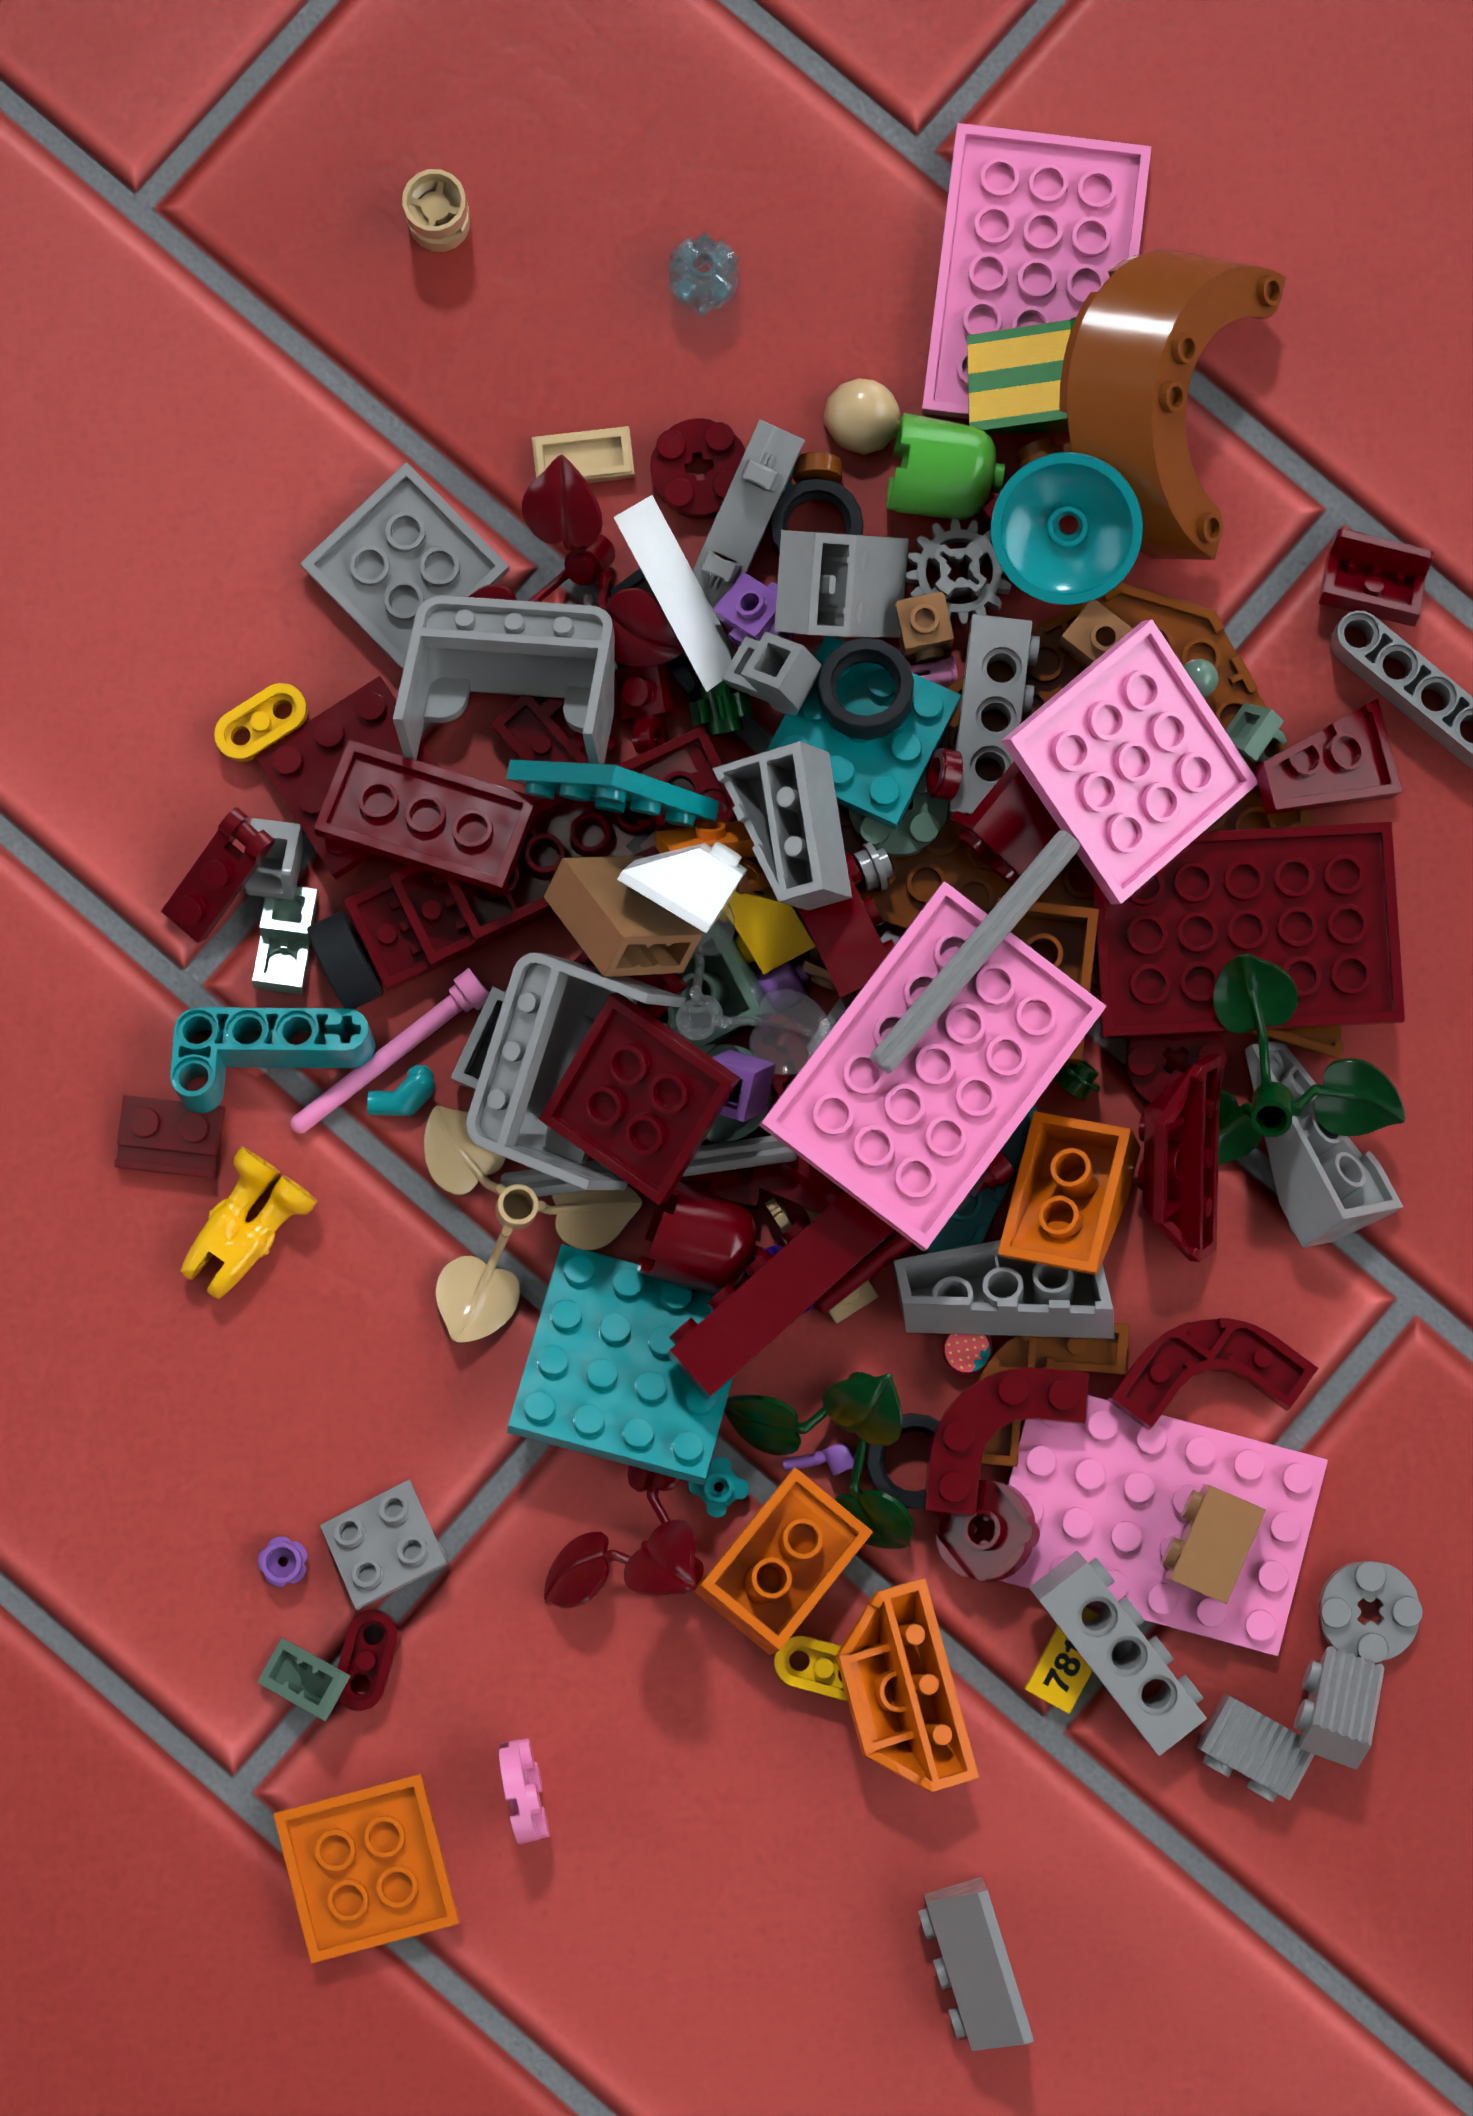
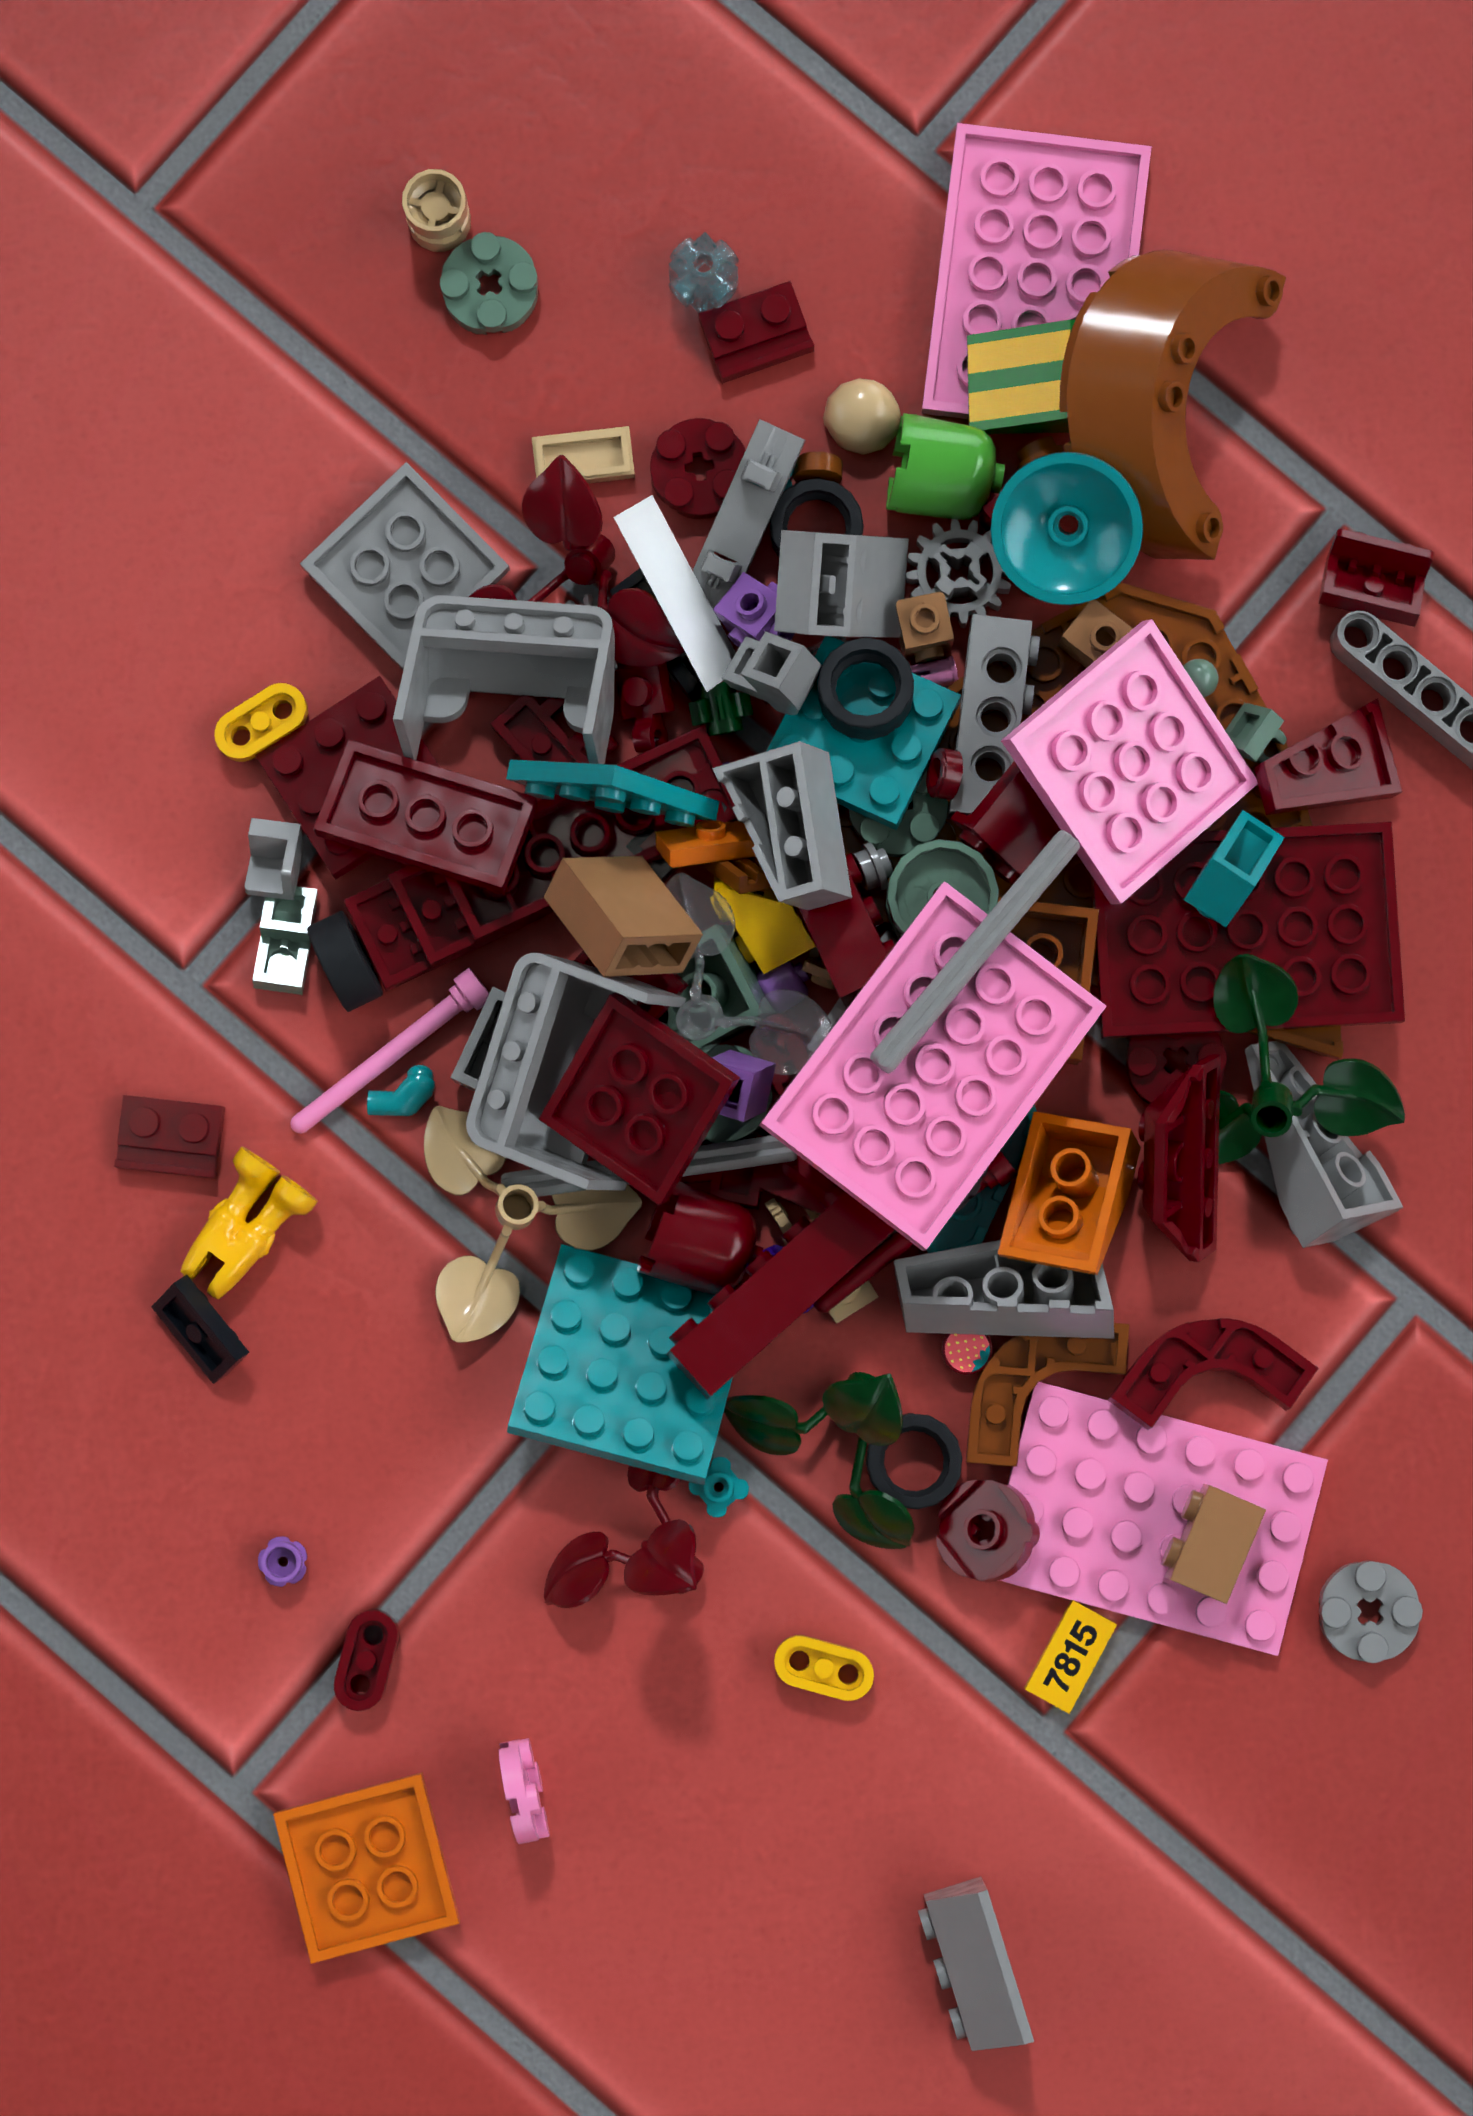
(200, 1329): none -> black plate
(217, 876): dark red plate -> none
(269, 1051): teal beam -> none
(303, 1679): sand green slope -> none
(383, 1544): light grey hinge -> none
(489, 256): none -> sand green plate
(688, 881): white slope -> none
(756, 332): none -> dark red plate
(782, 1562): orange slope -> none
(838, 1457): medium lavender hand -> none
(905, 1690): orange wedge -> none
(923, 872): none -> sand green wheel
(980, 1413): dark red plate -> none
(1078, 1079): dark green plate -> none
(1159, 1719): light grey brick -> none
(1234, 869): none -> teal slope
(1254, 1746): light grey brick -> none
(1340, 1707): light grey brick -> none

